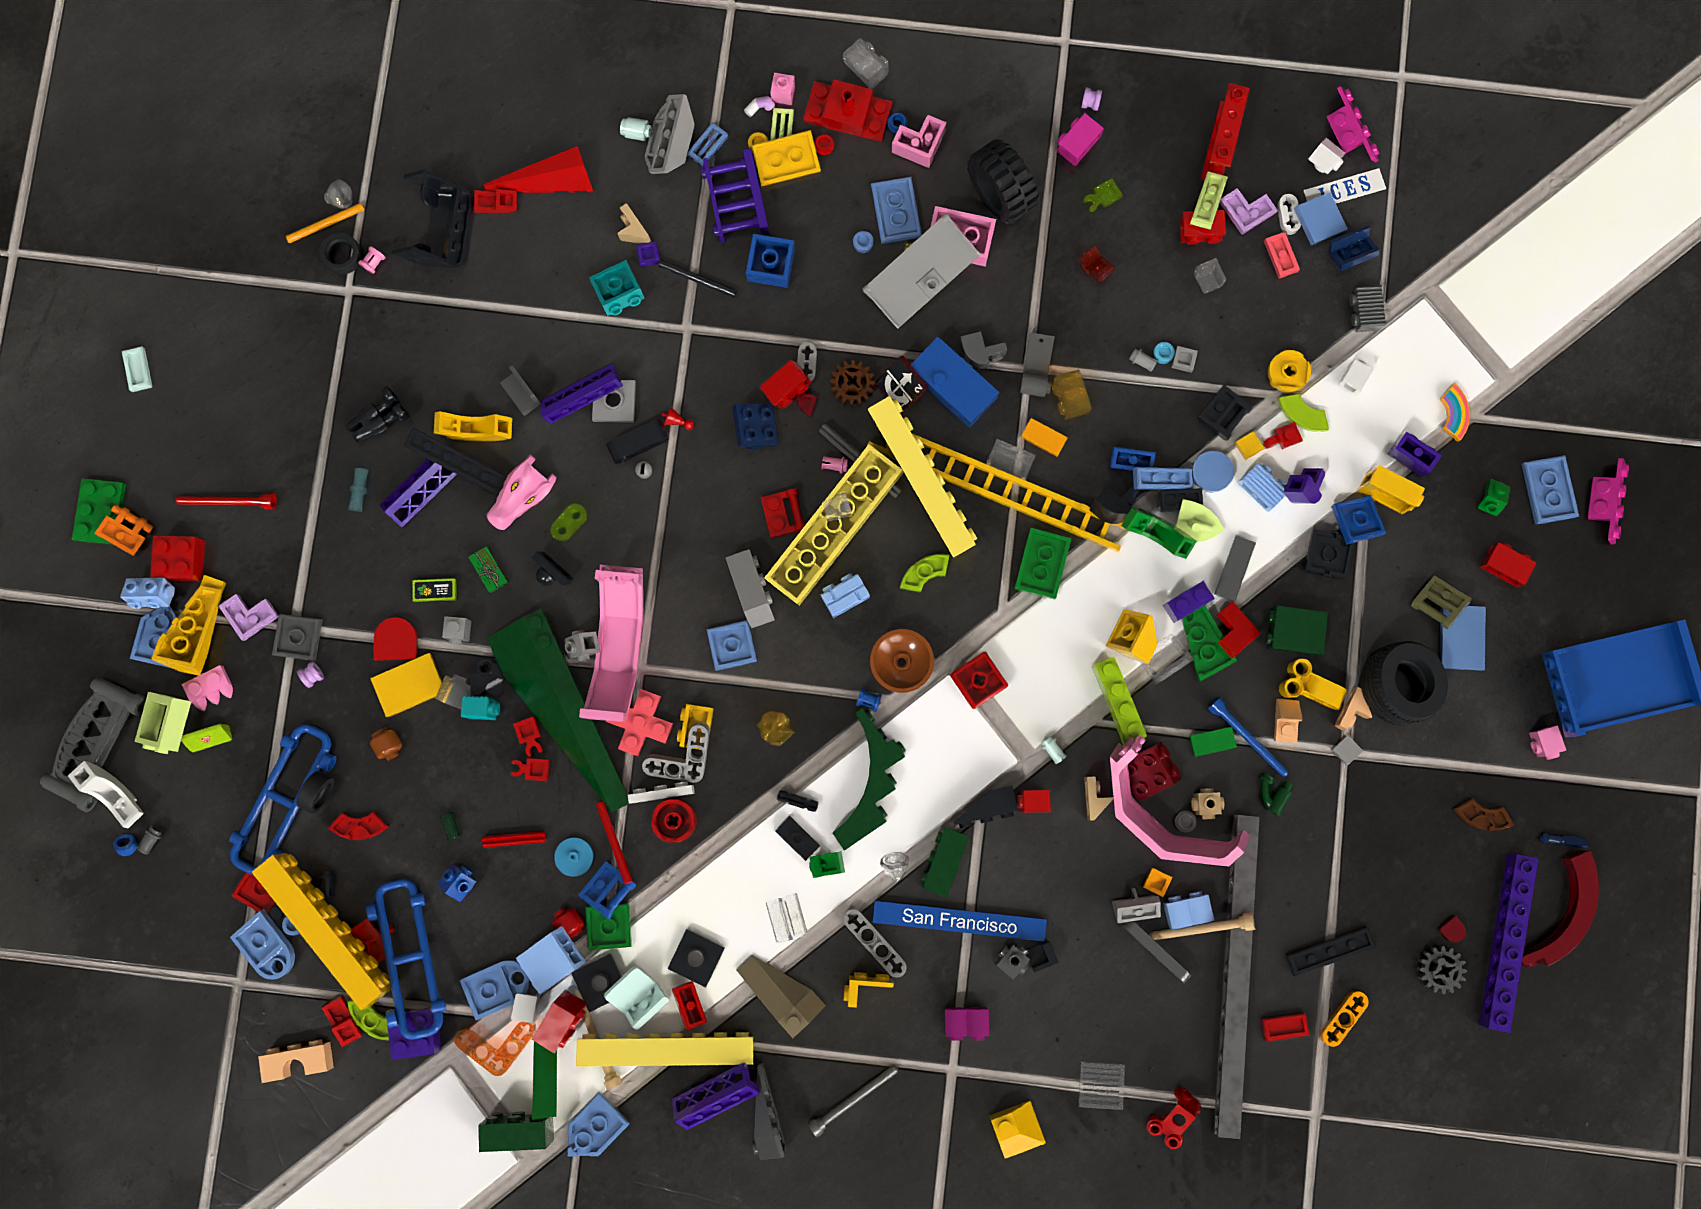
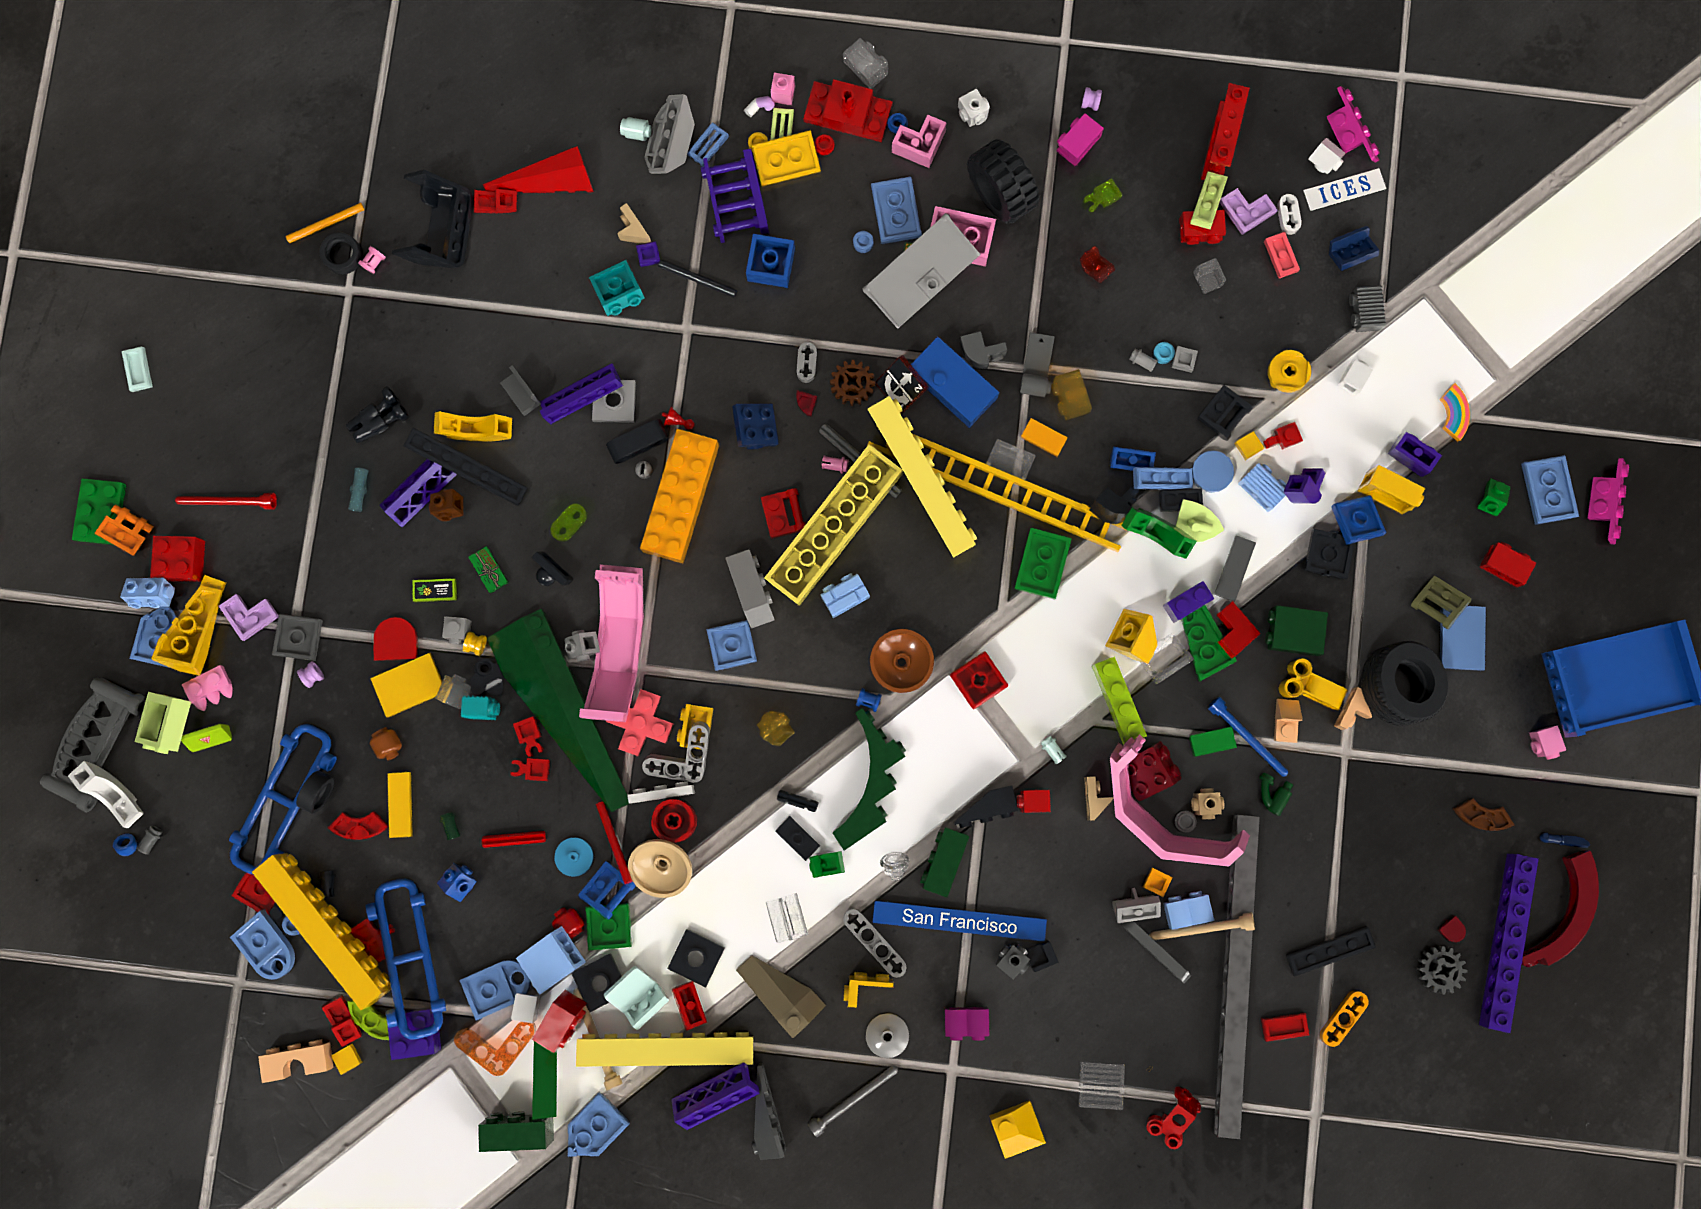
(339, 194): clear brick -> none
(346, 1059): none -> yellow tile
(400, 805): none -> yellow tile
(446, 504): none -> reddish brown brick
(474, 643): none -> yellow wheel
(520, 492): bright pink animal -> none
(655, 876): none -> tan dish
(679, 496): none -> light orange brick
(786, 384): red brick -> none
(837, 507): clear panel -> none
(887, 1024): none -> light grey dish
(924, 570): lime tile -> none
(973, 108): none -> white brick
(1302, 414): lime tile -> none
(1320, 218): medium blue tile -> none
(1346, 750): light grey tile -> none

